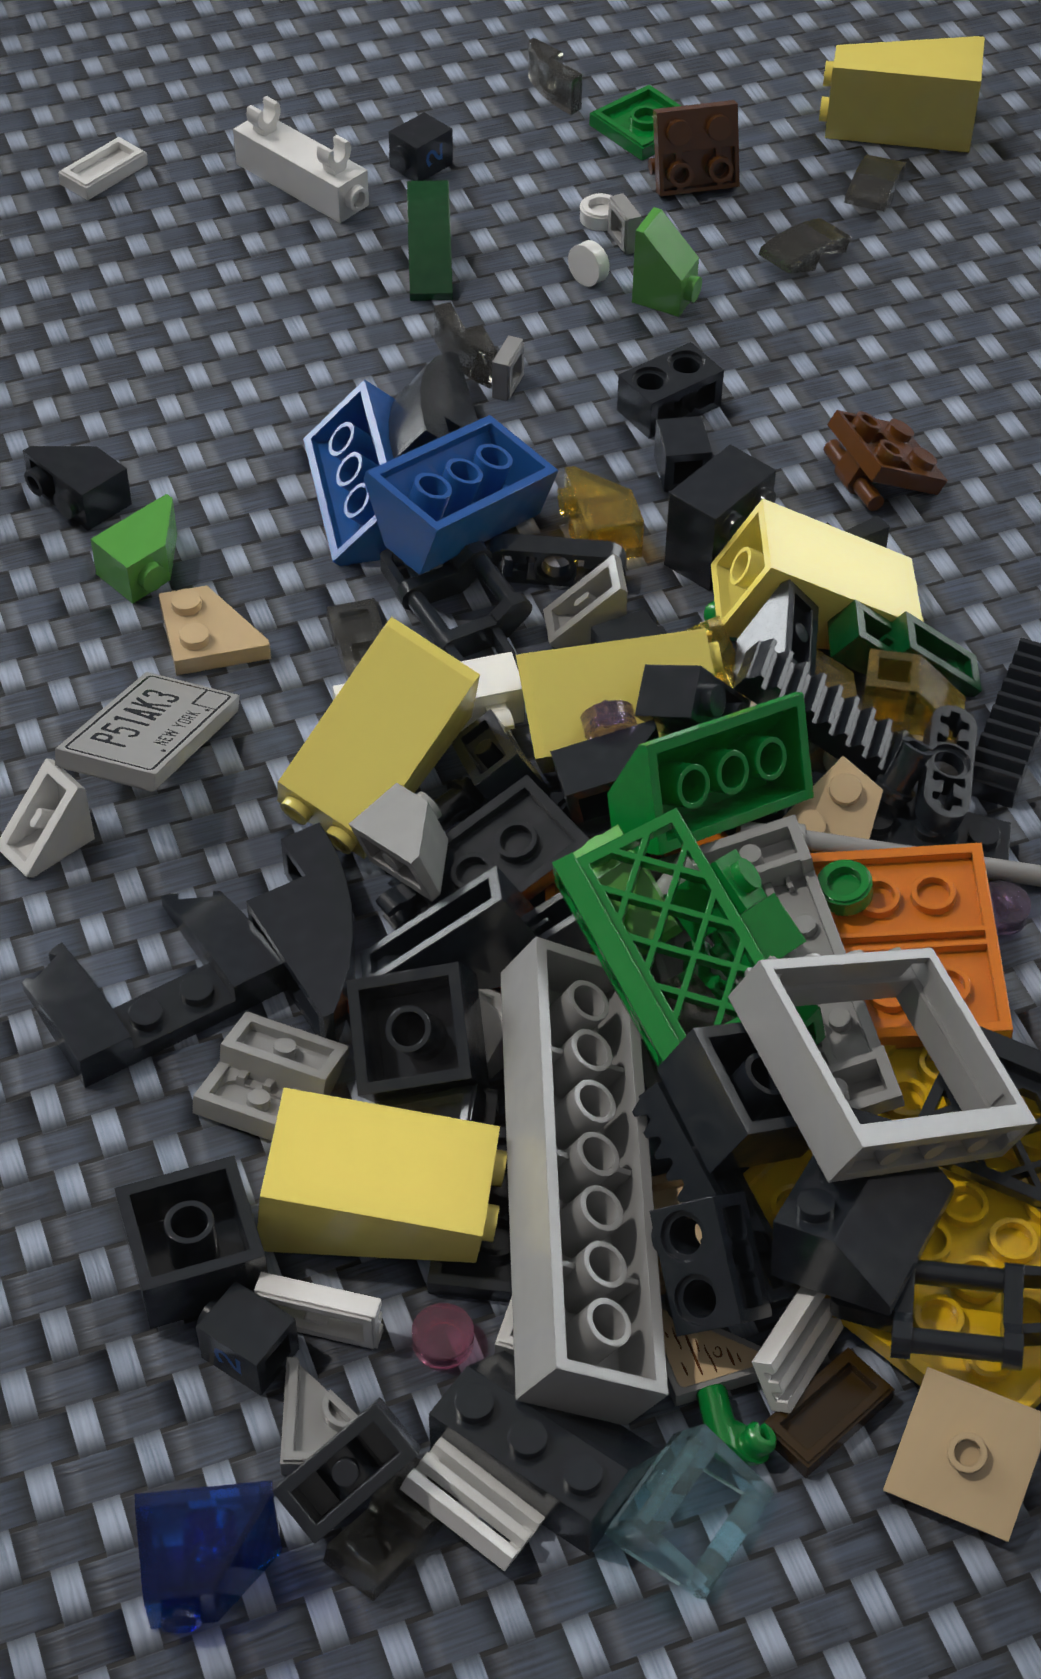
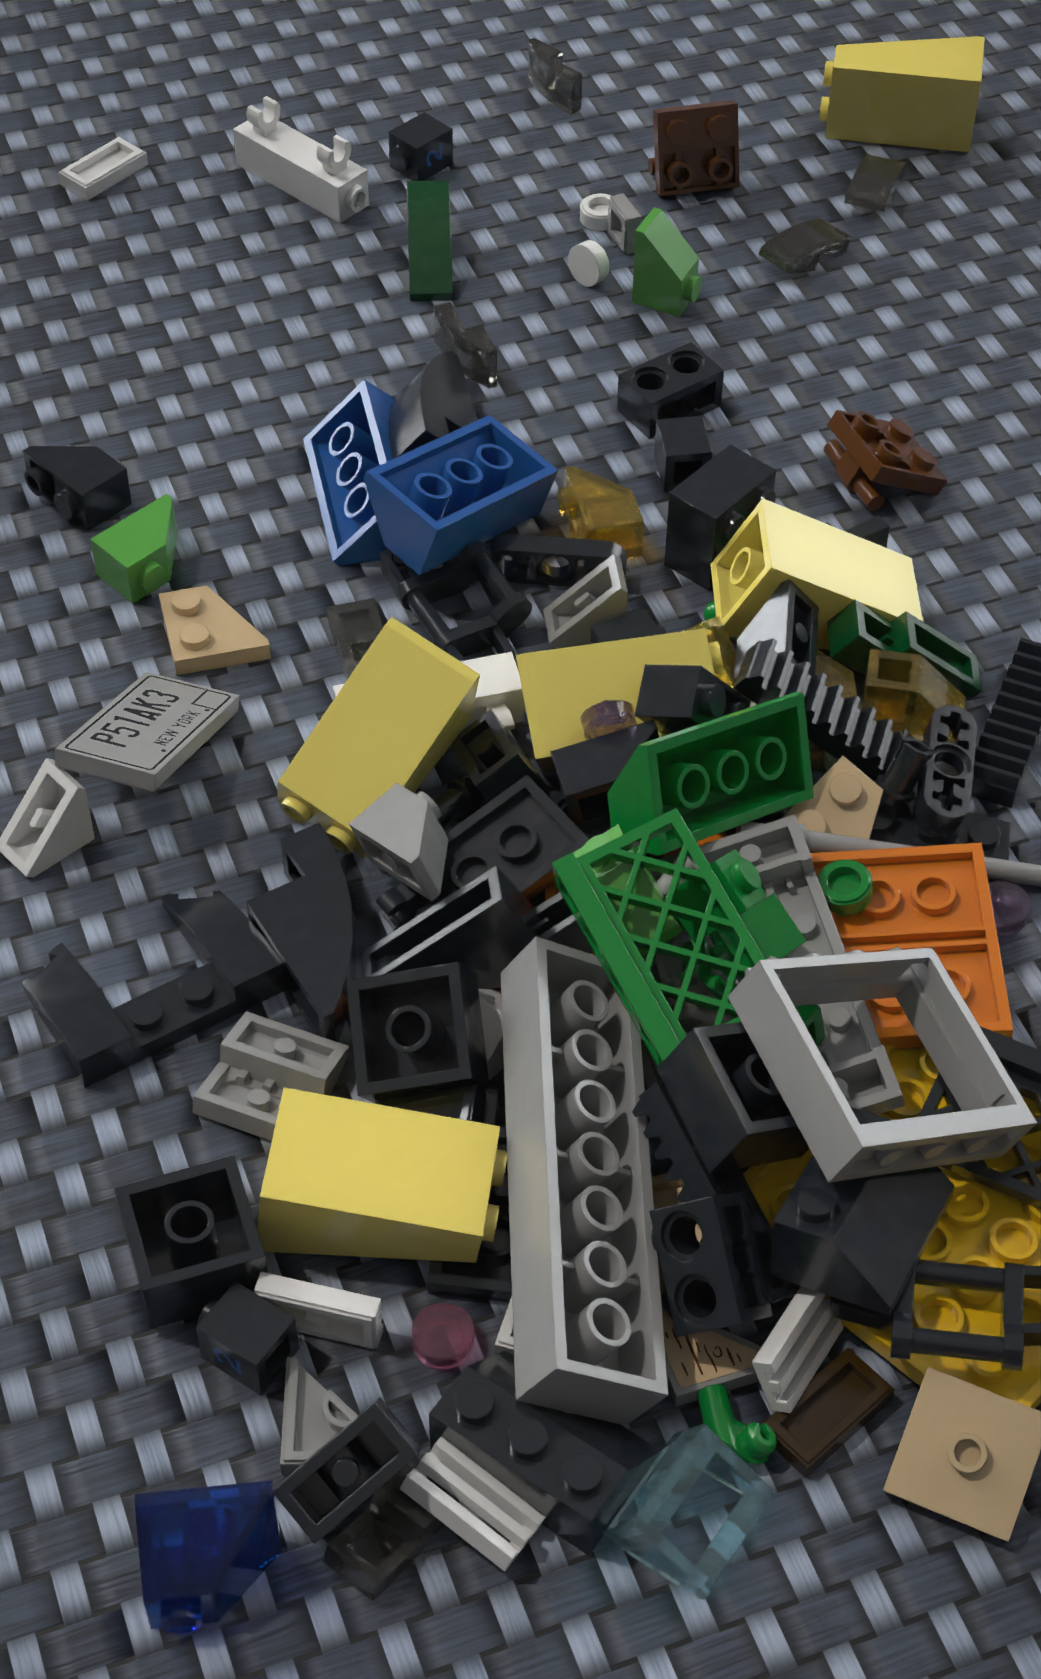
(508, 368): light grey tile -> none
(631, 120): green tile -> none

